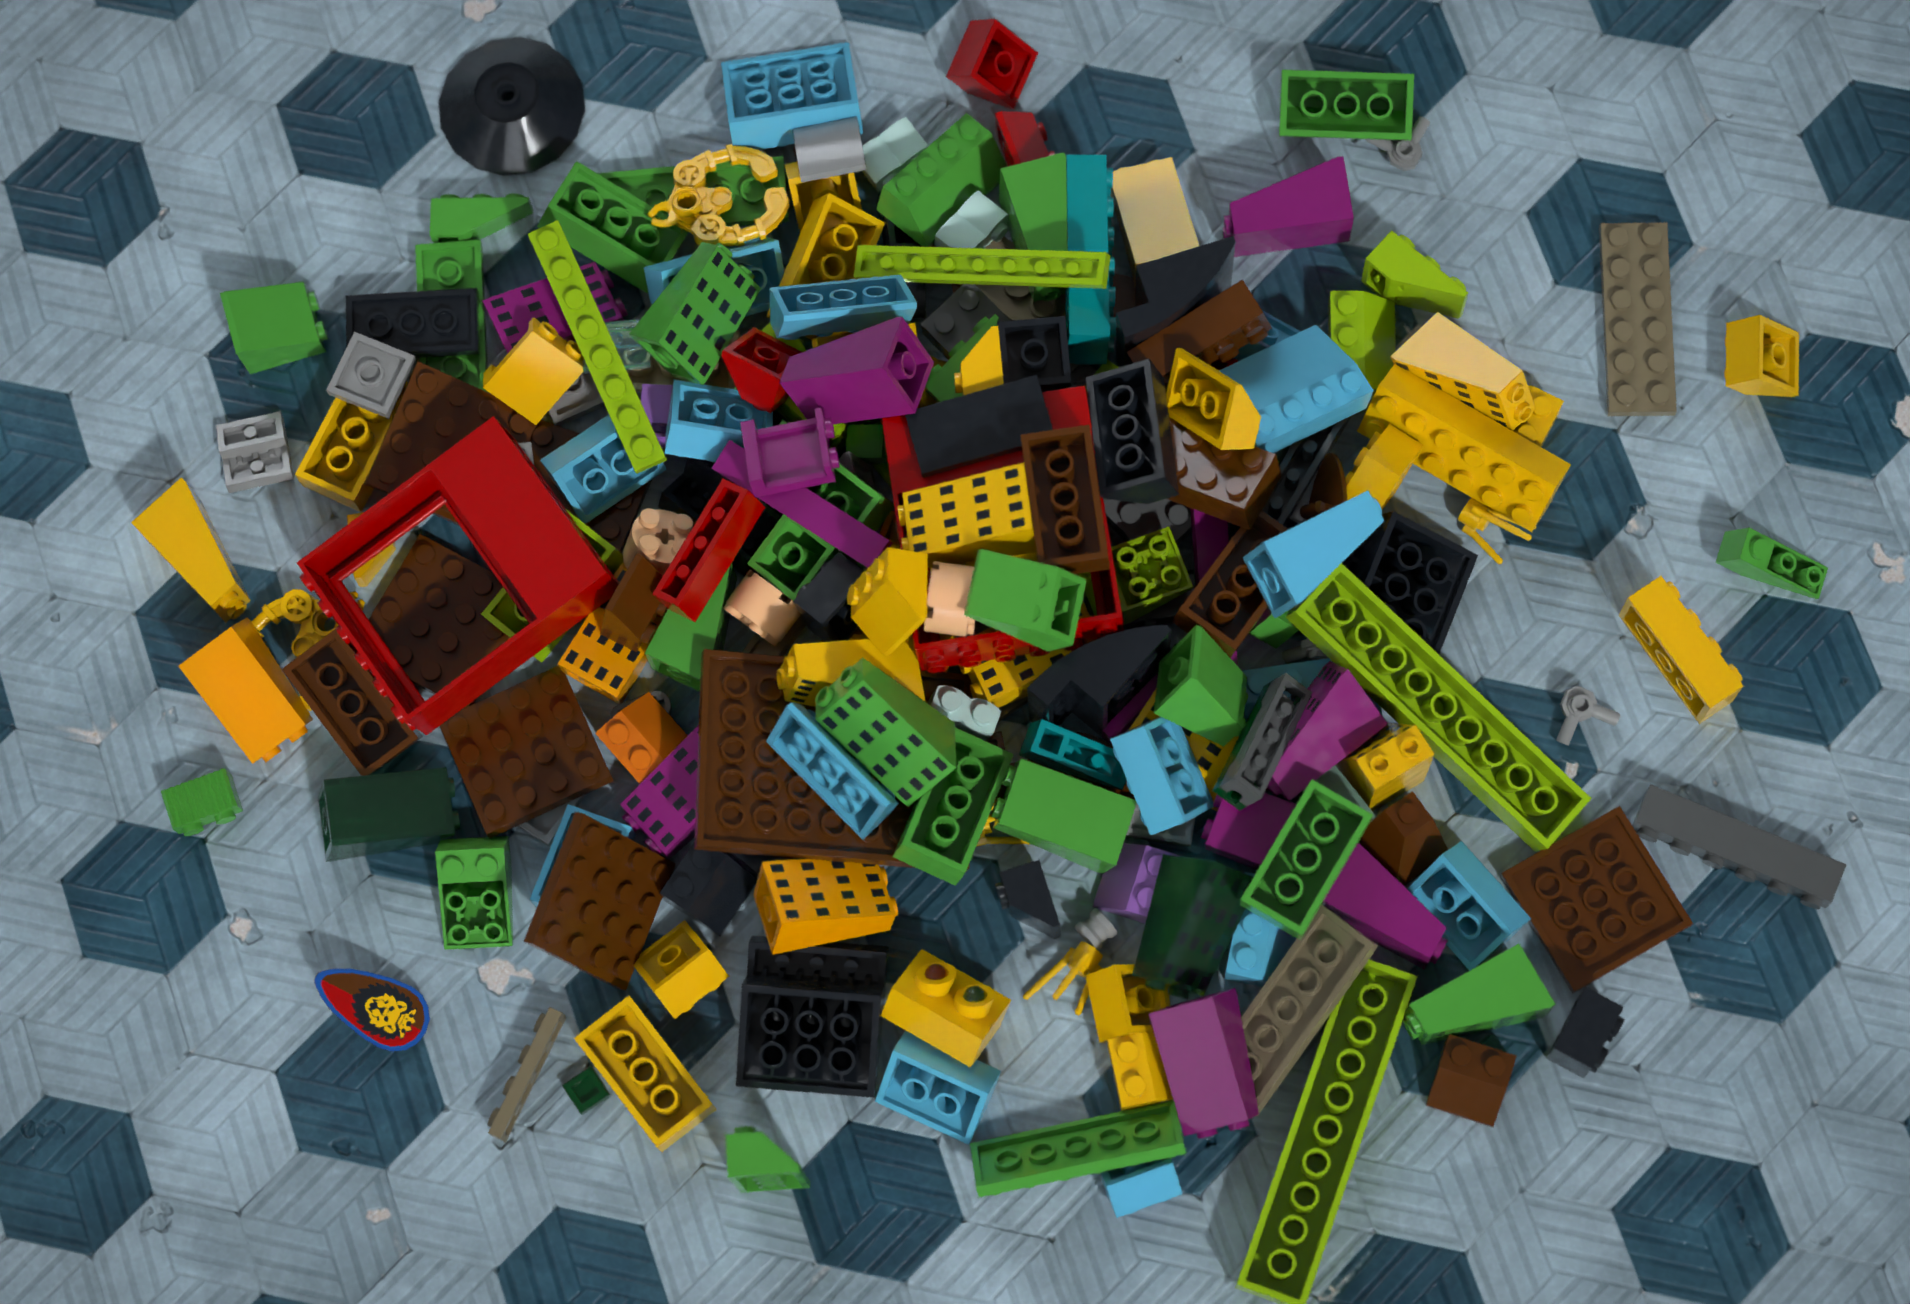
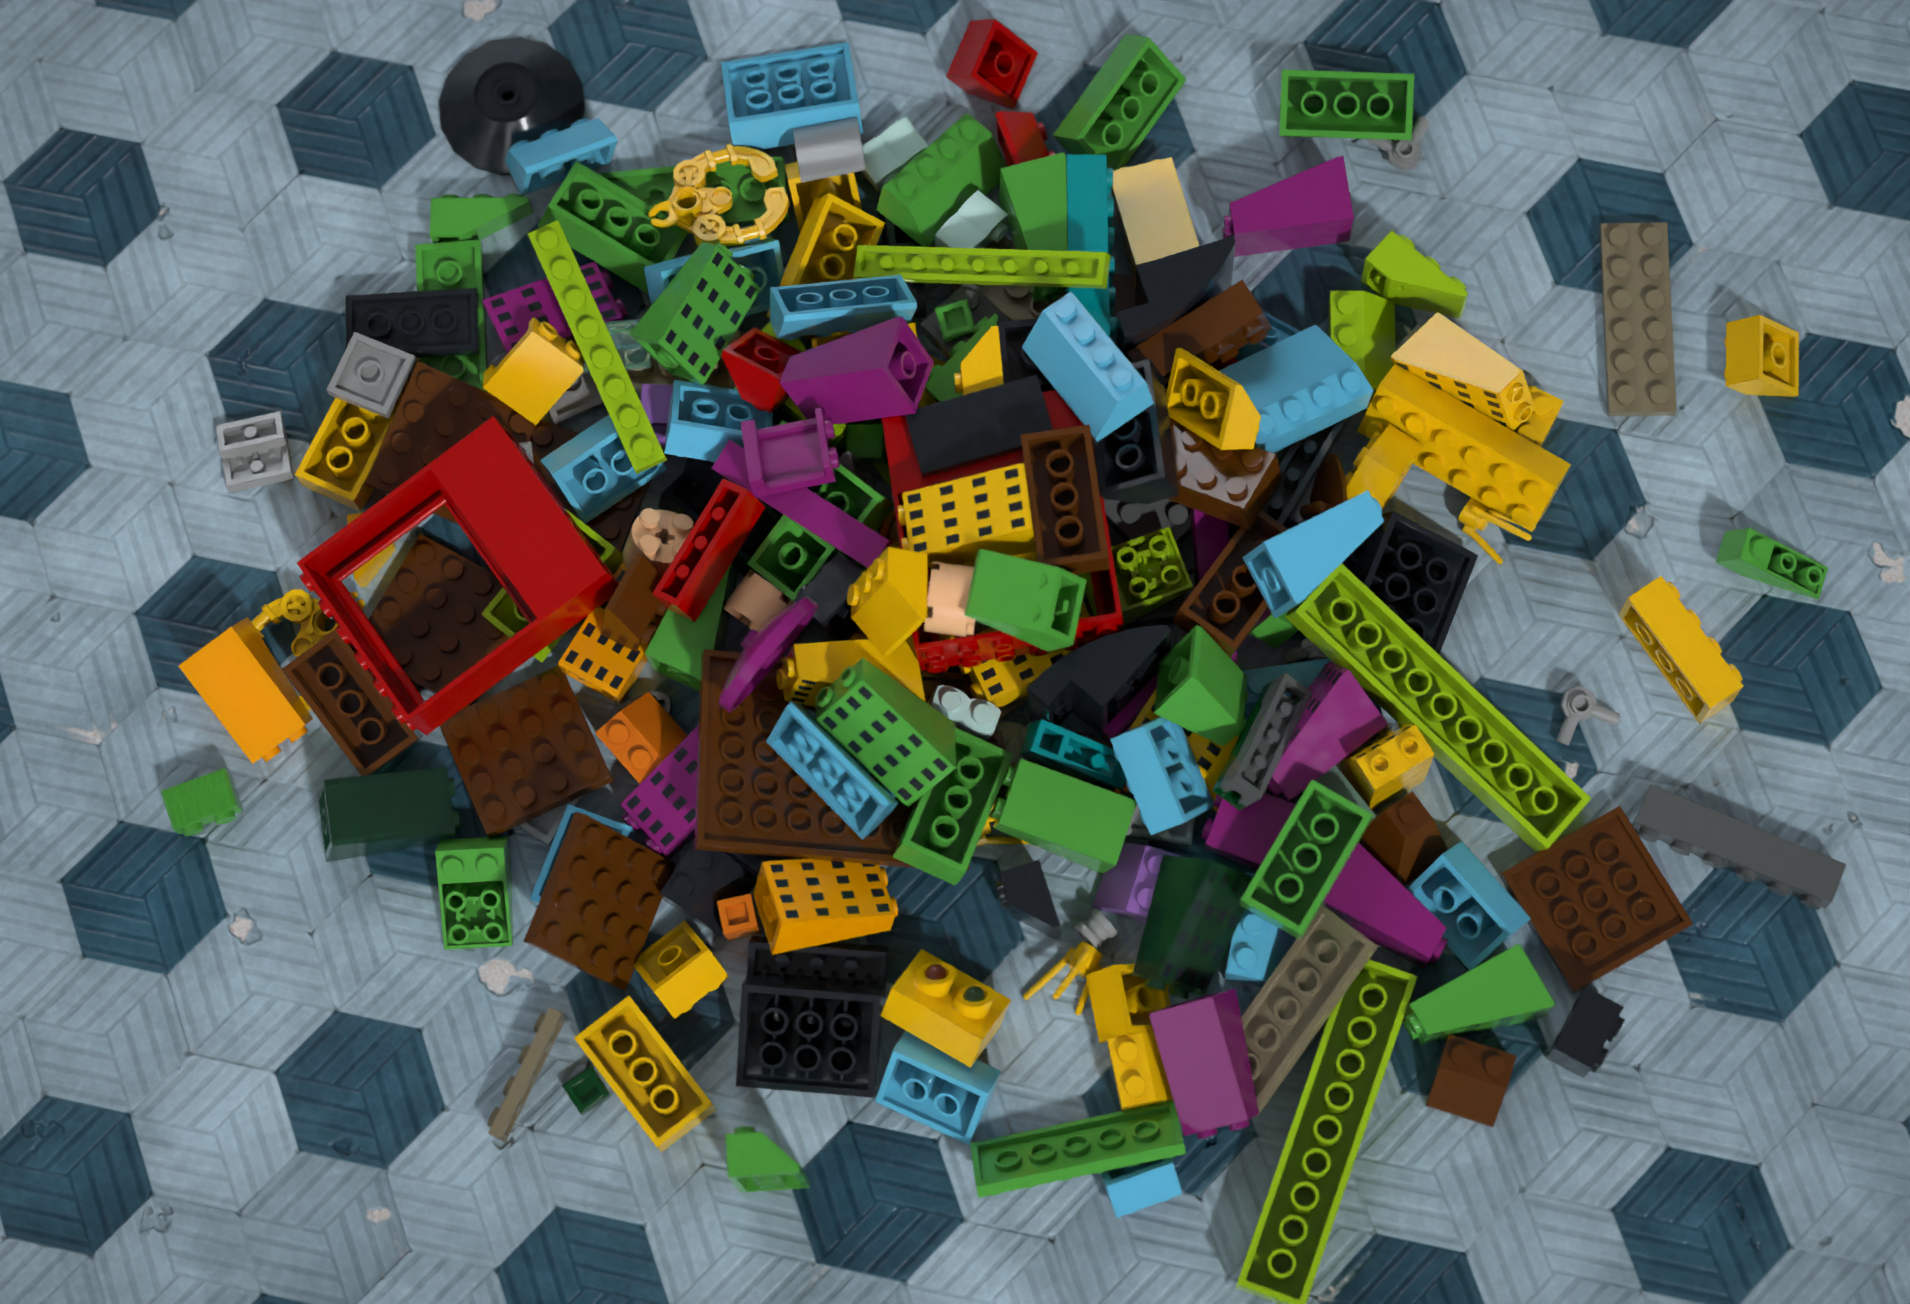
(188, 541): yellow slope -> none
(274, 325): bright green slope -> none
(375, 1007): shield -> none
(552, 157): none -> medium azure slope
(739, 917): none -> orange panel
(764, 650): none -> magenta dish
(955, 320): none -> bright green tile
(1086, 367): none -> medium azure slope
(1121, 102): none -> bright green slope

